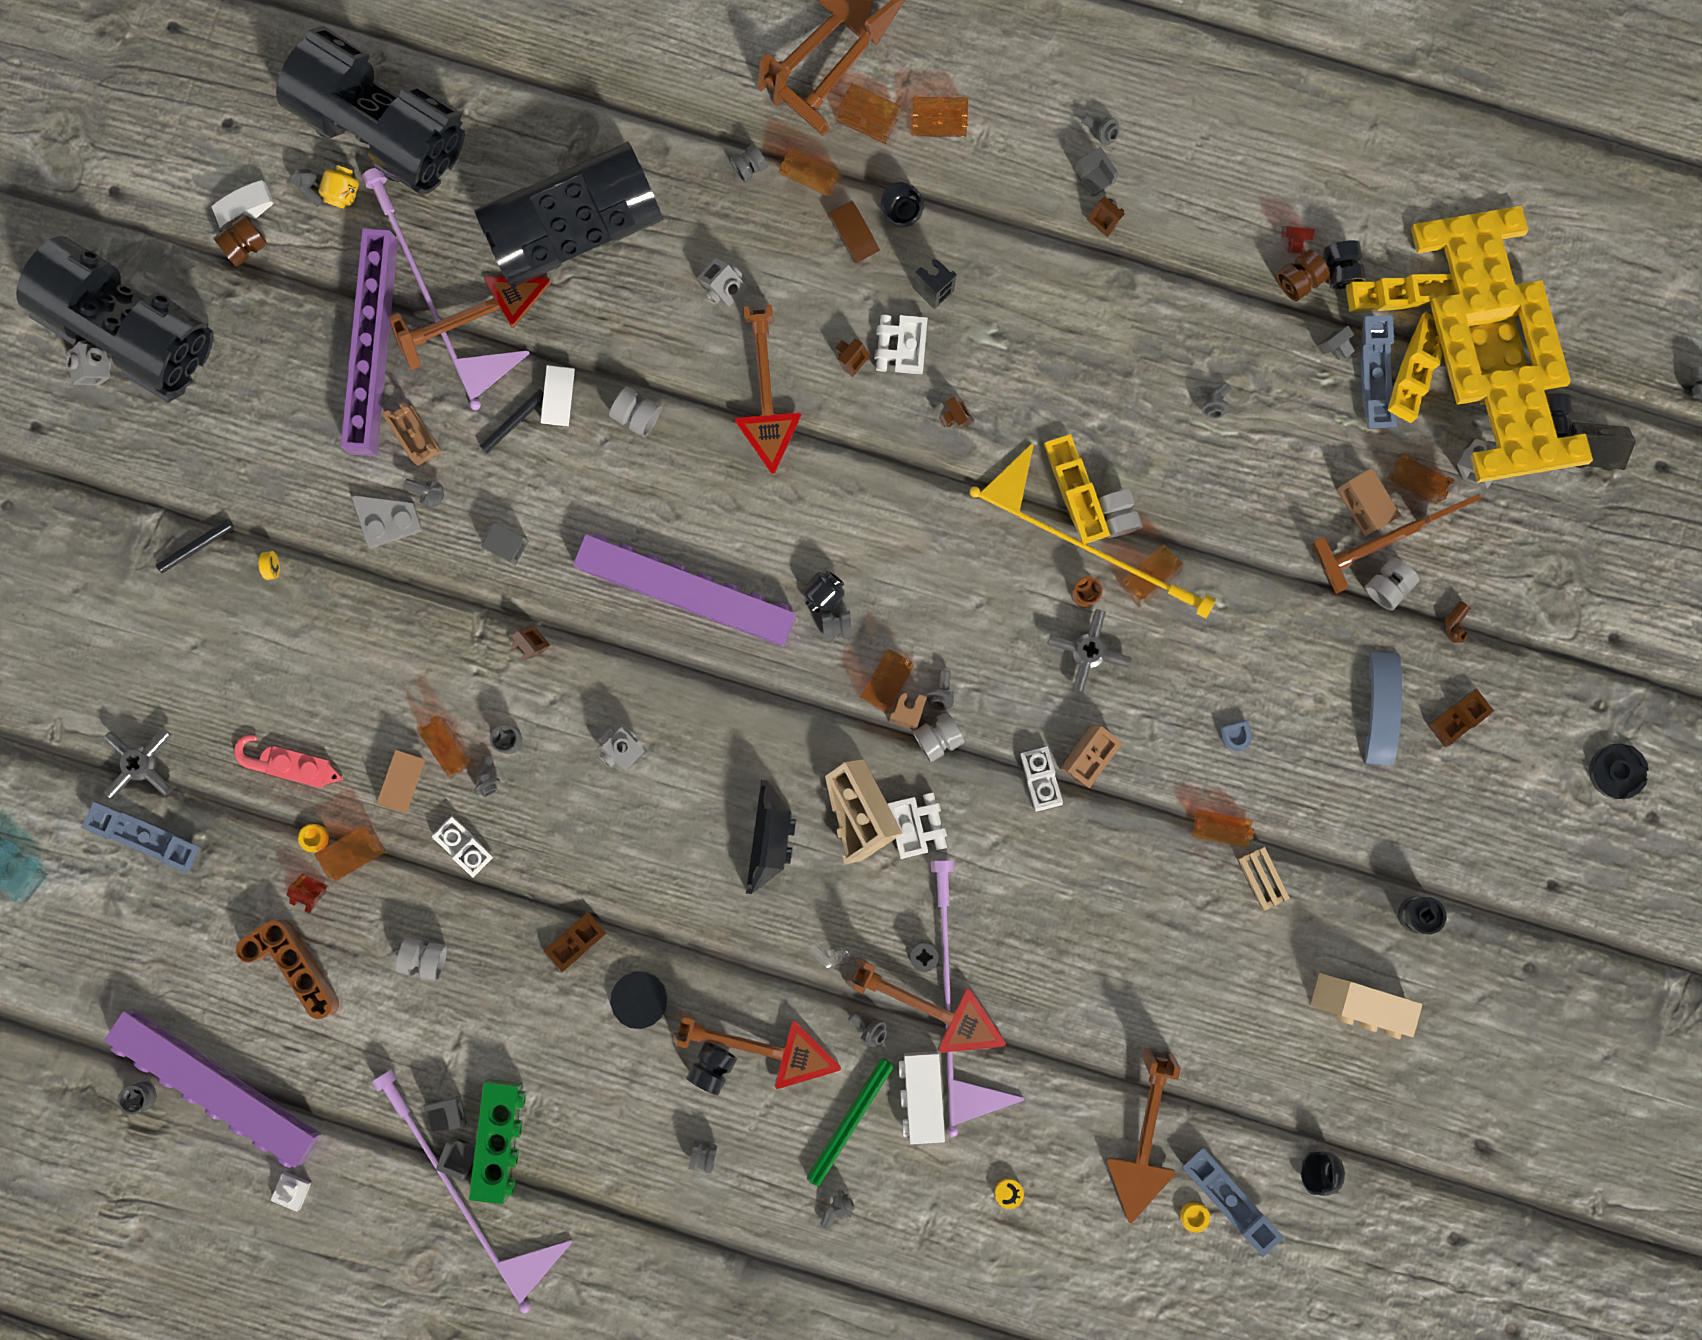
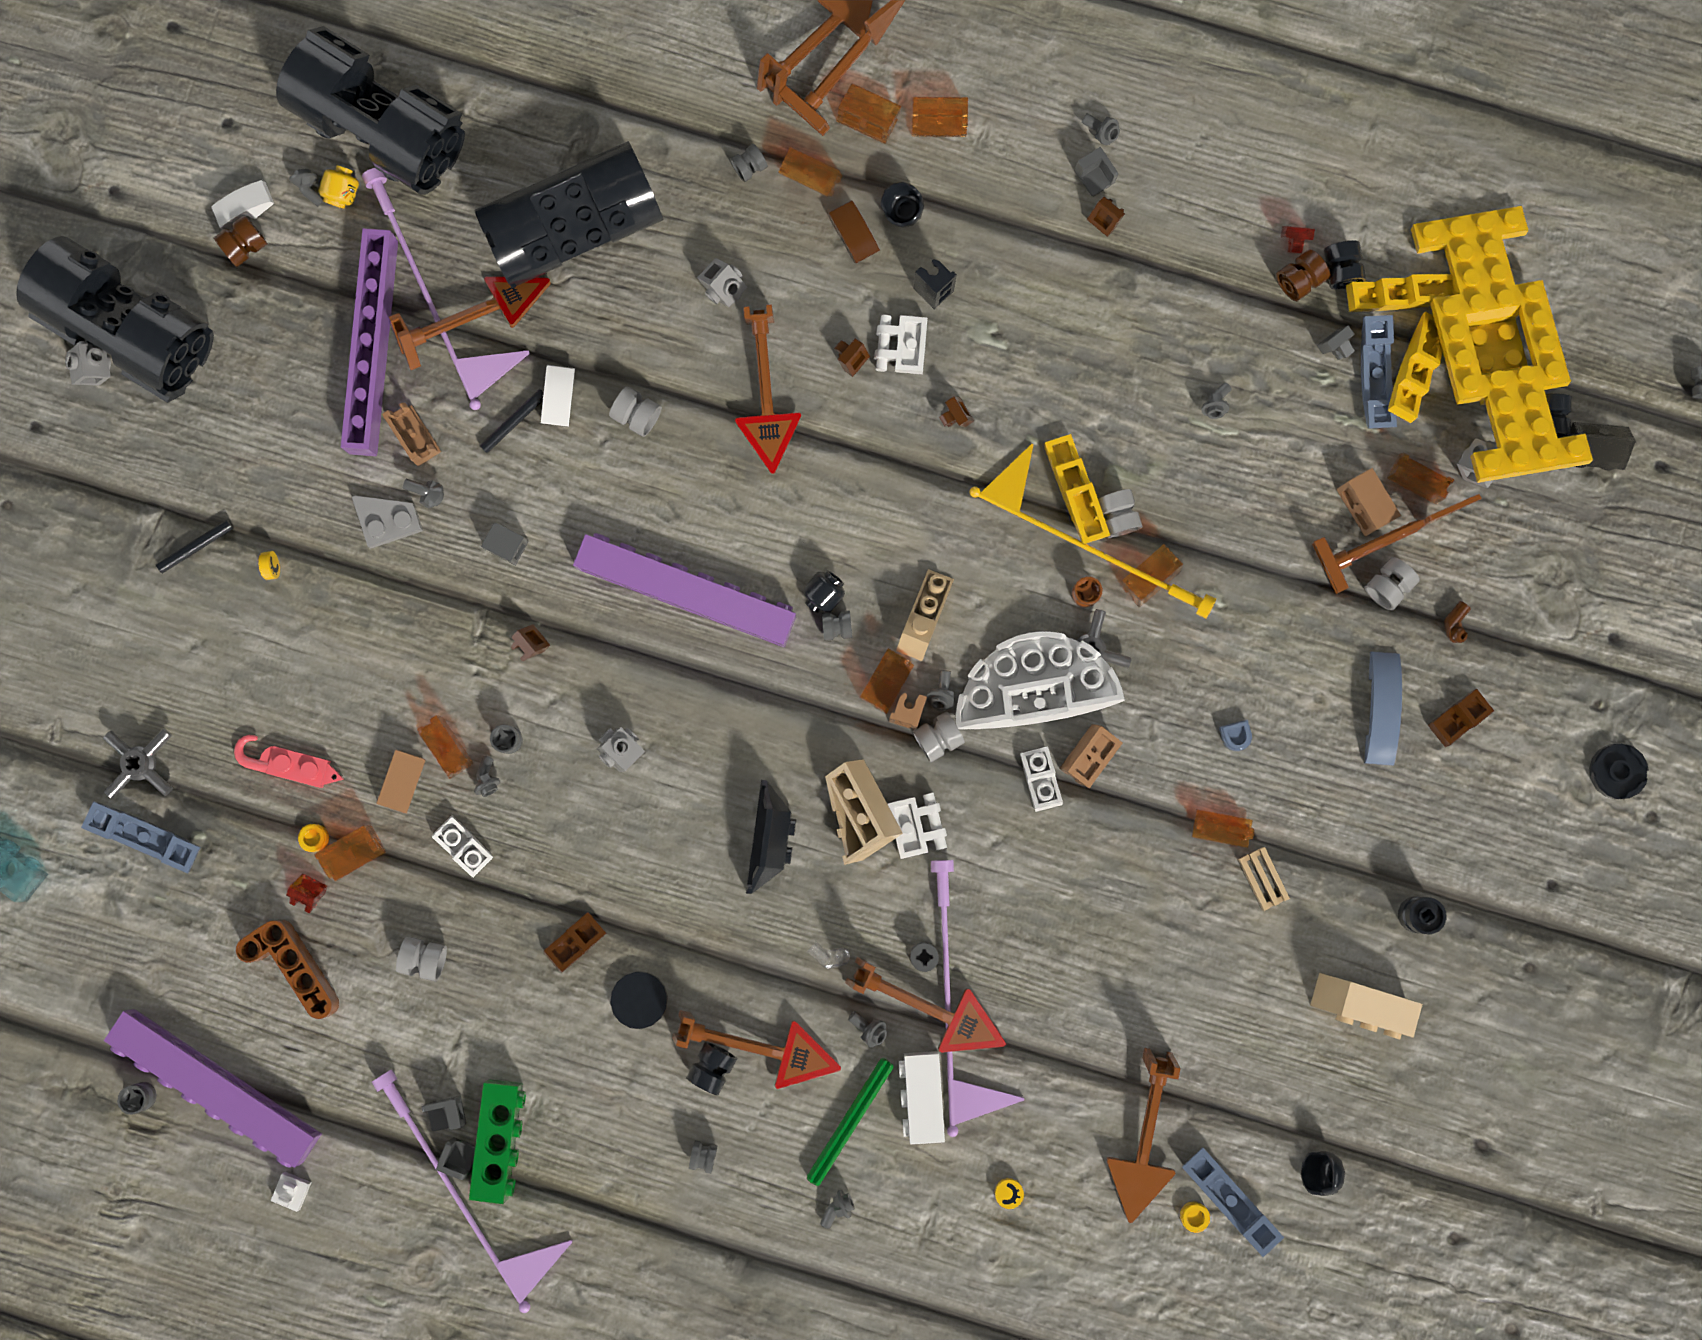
(924, 615): none -> tan slope
(1036, 681): none -> white brick

